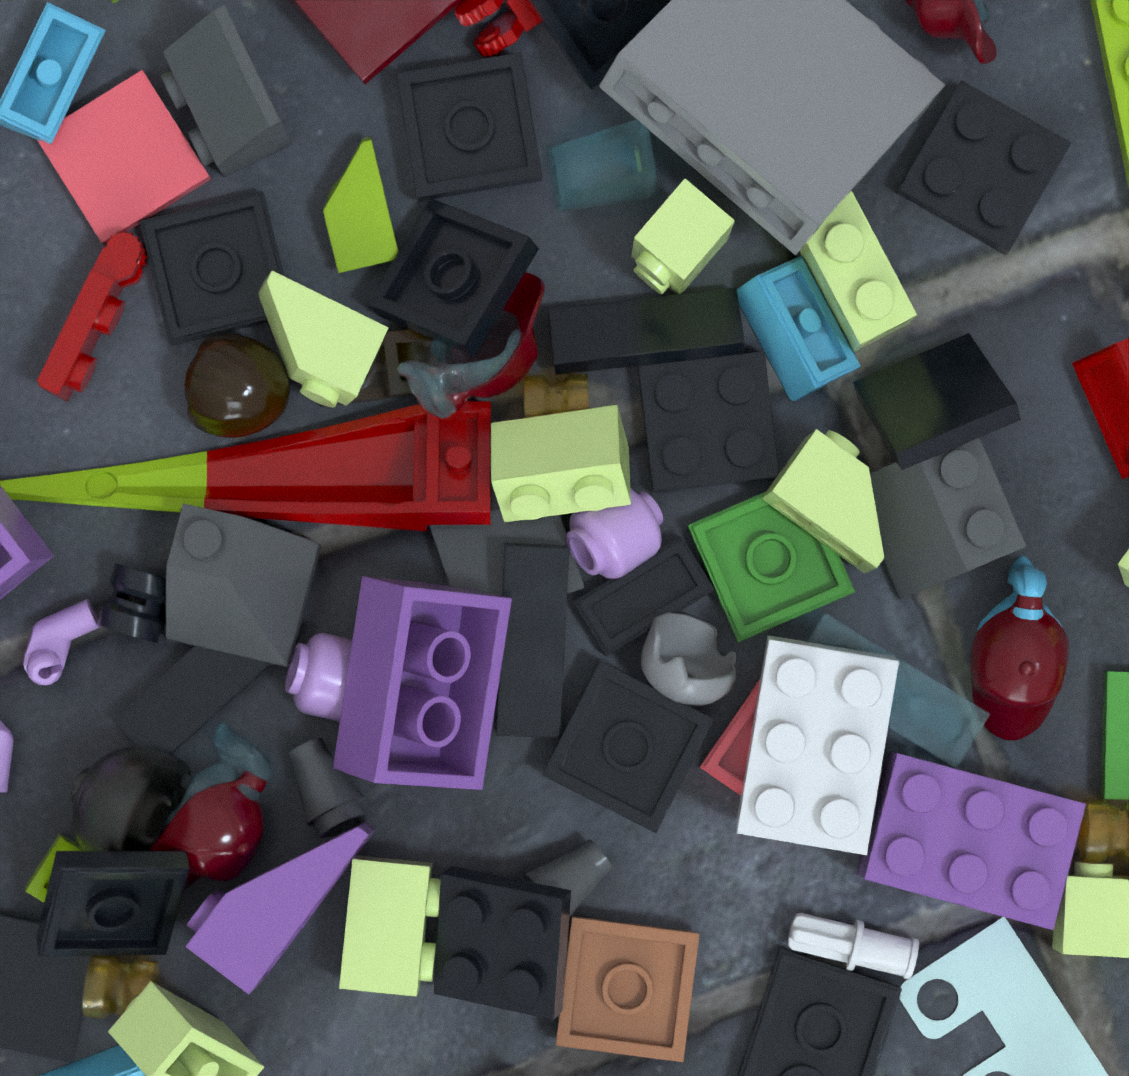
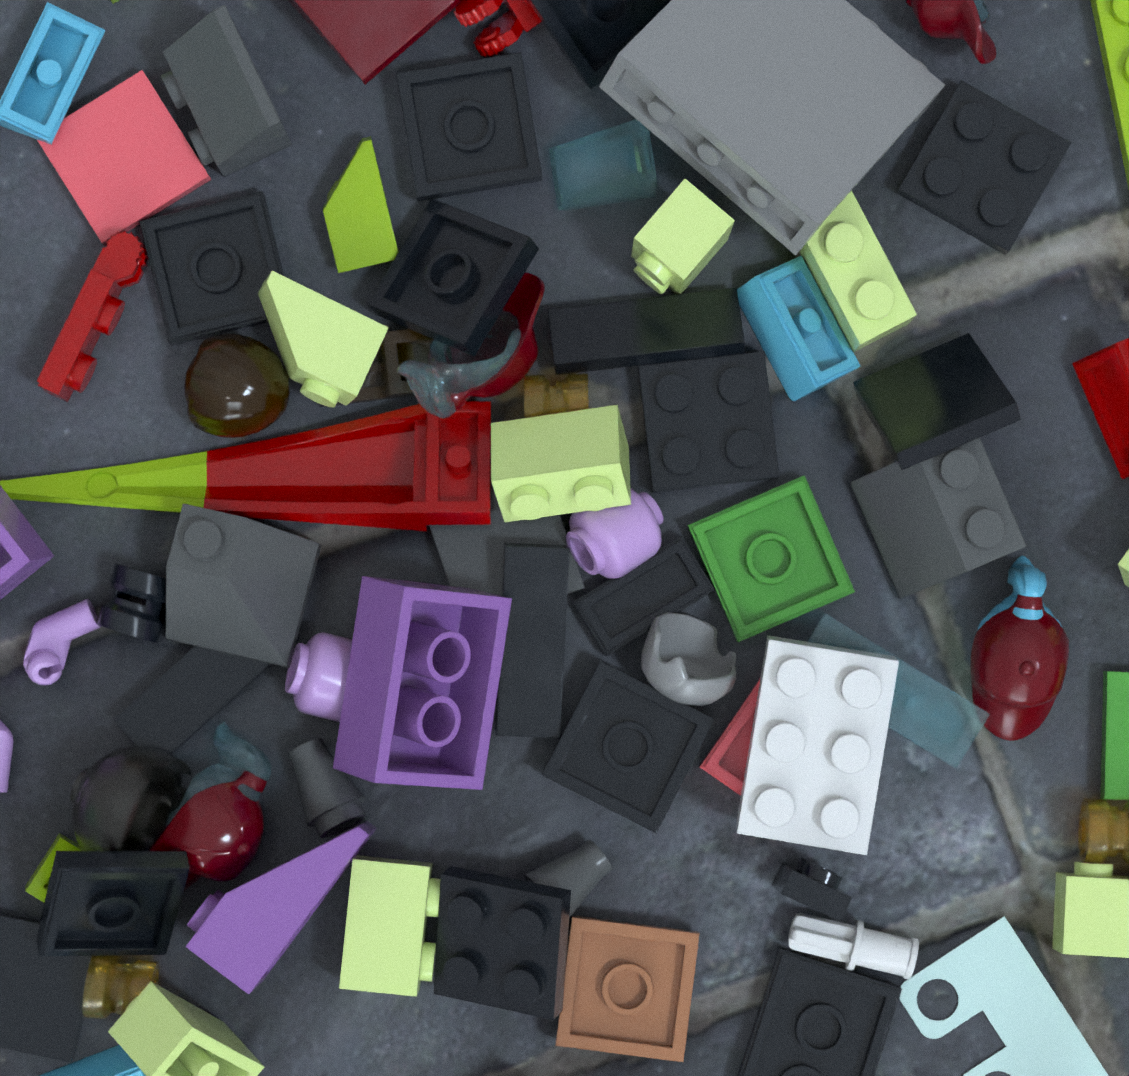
(813, 887): none -> black plate
(831, 498): yellowish green slope -> none
(971, 840): medium lavender brick -> none

